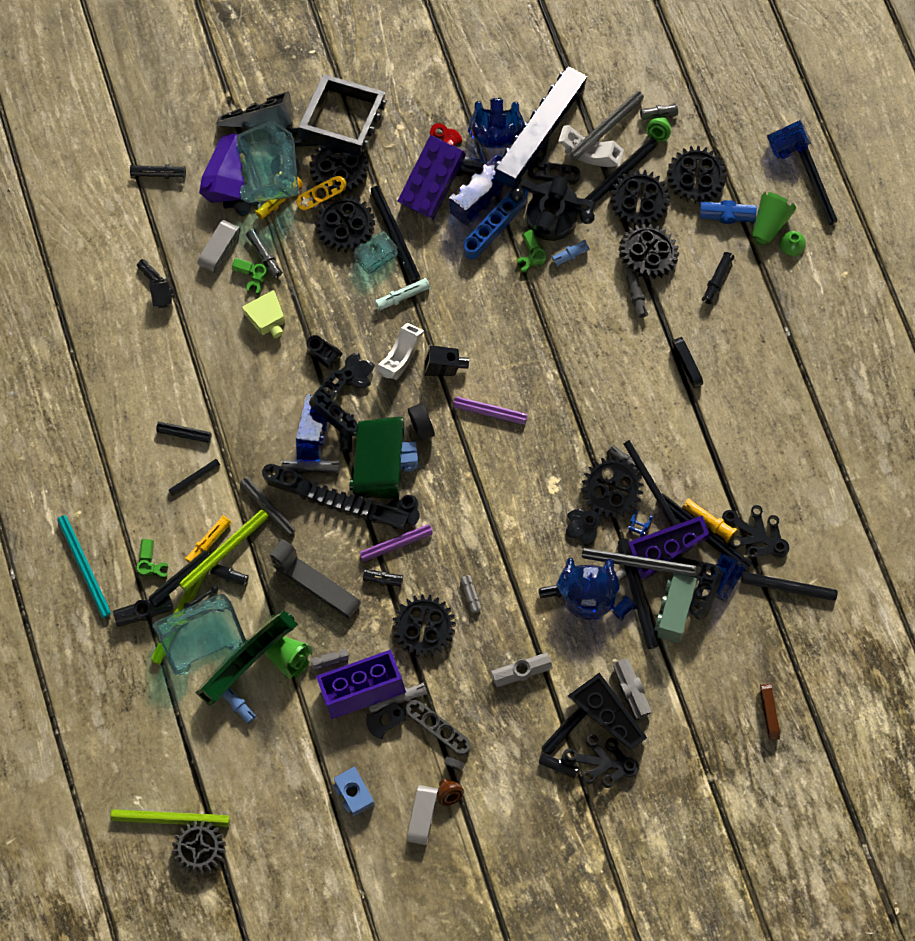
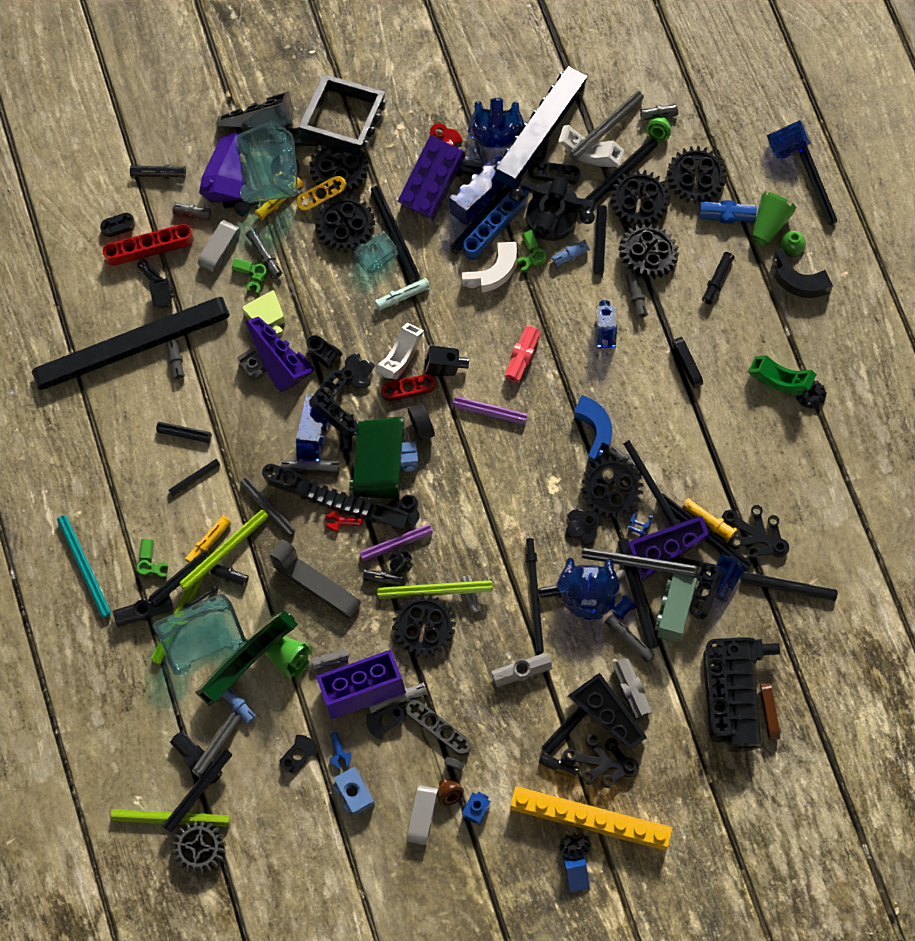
(117, 225): none -> black beam
(130, 343): none -> black beam
(140, 241): none -> red beam
(175, 359): none -> dark grey pin
(190, 751): none -> black piece
(191, 211): none -> dark grey pin
(197, 790): none -> black axle
(216, 744): none -> dark grey axle
(247, 359): none -> dark grey brick
(280, 361): none -> dark purple wedge
(306, 745): none -> black piece
(339, 752): none -> blue bar
(341, 521): none -> red bar
(400, 561): none -> black gear
(412, 380): none -> red beam
(435, 589): none -> lime axle
(458, 244): none -> black axle
(476, 808): none -> blue brick
(497, 274): none -> white arch
(522, 354): none -> coral piece
(531, 559): none -> black bar
(571, 851): none -> black gear
(576, 874): none -> blue slope
(591, 818): none -> yellow brick
(596, 416): none -> blue arch
(600, 240): none -> black axle
(606, 321): none -> clear blue torso
(629, 638): none -> dark grey pin
(736, 690): none -> black piece
(779, 377): none -> green arch
(800, 284): none -> black arch
(814, 401): none -> black gear

